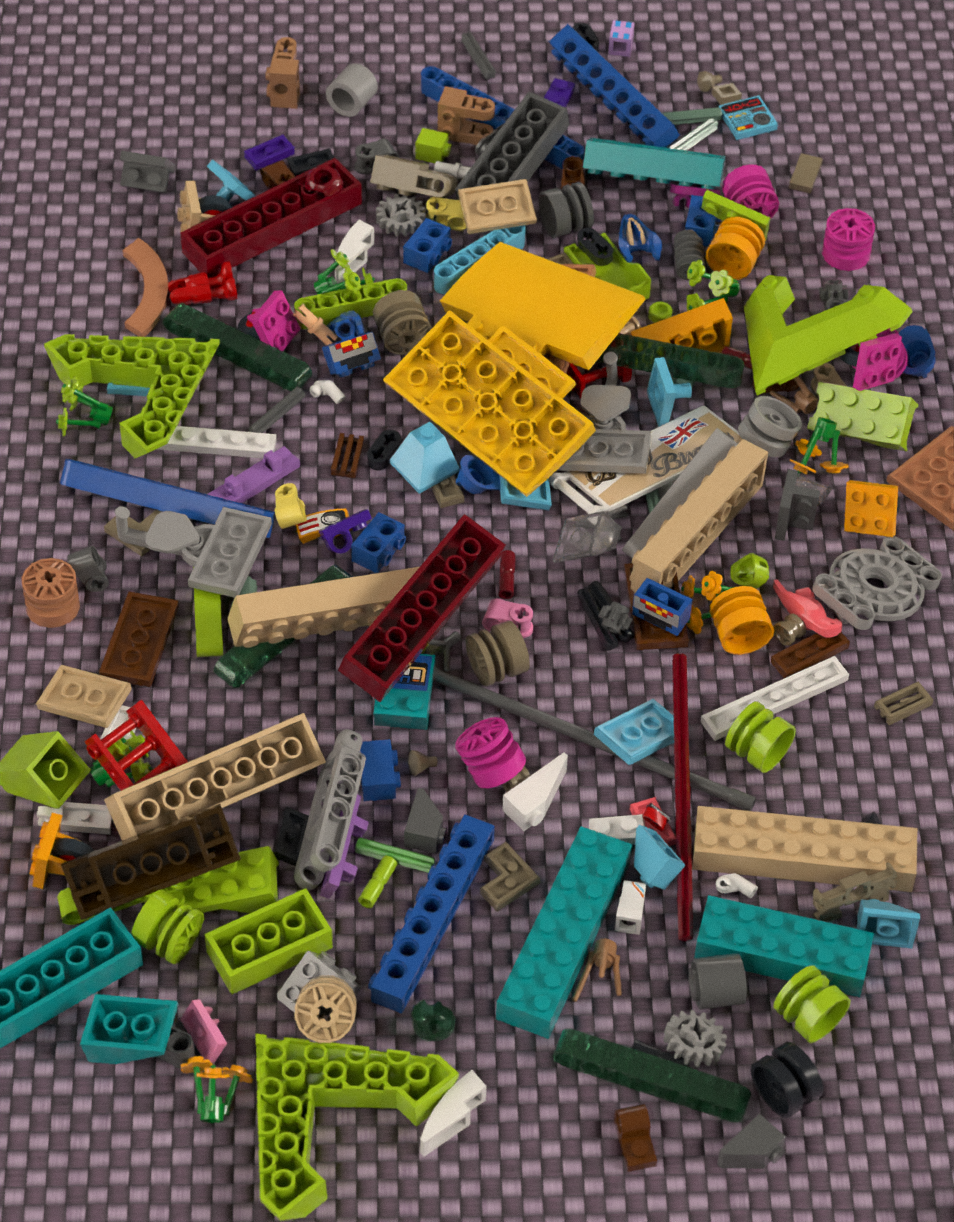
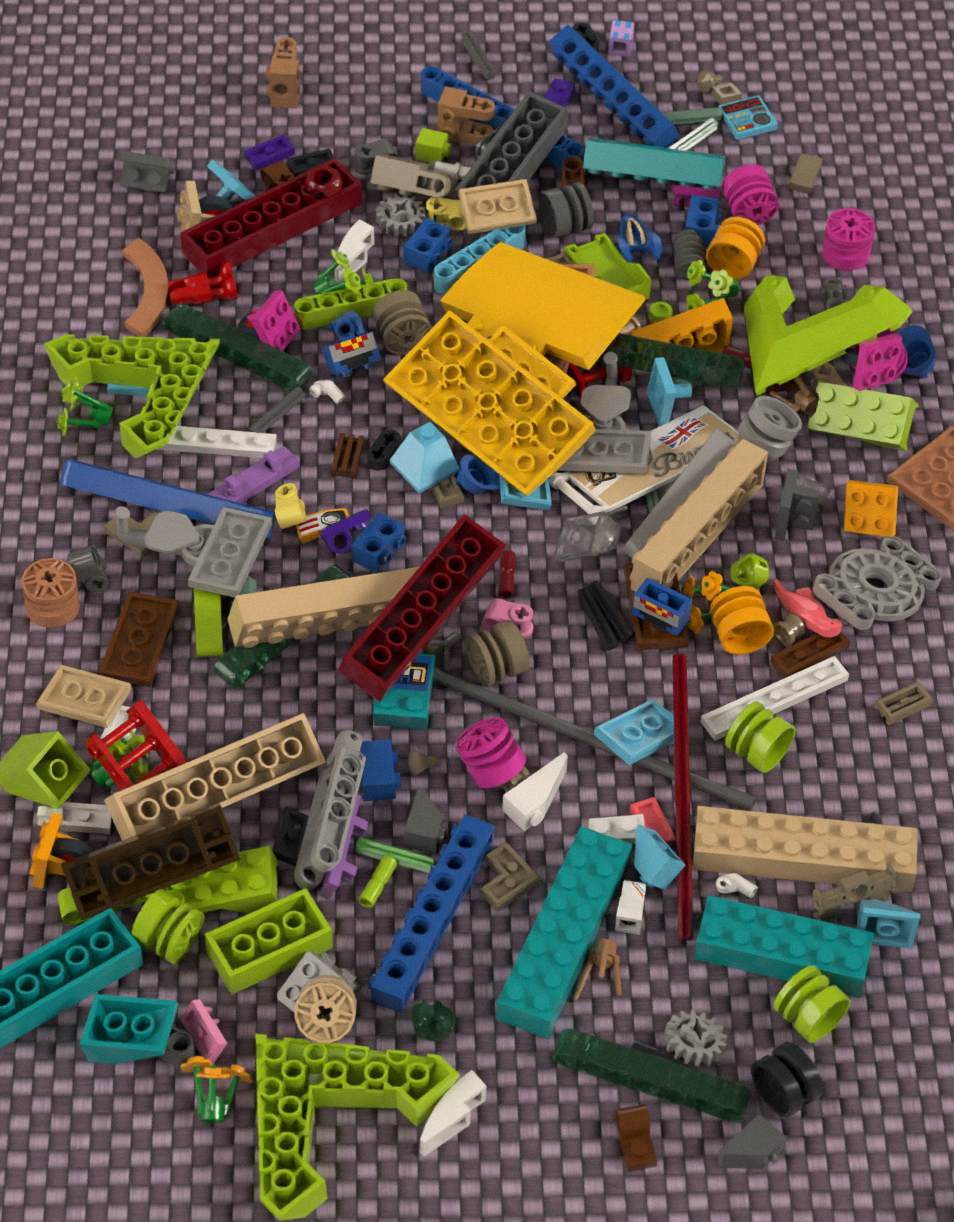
(315, 325): light nougat pin -> none
(351, 90): light grey piece -> none
(598, 244): black beam -> none
(615, 617): dark grey gear -> none
(655, 817): red piece -> none
(718, 981): dark grey piece -> none
(725, 208): lime wing -> none
(823, 431): plant -> none

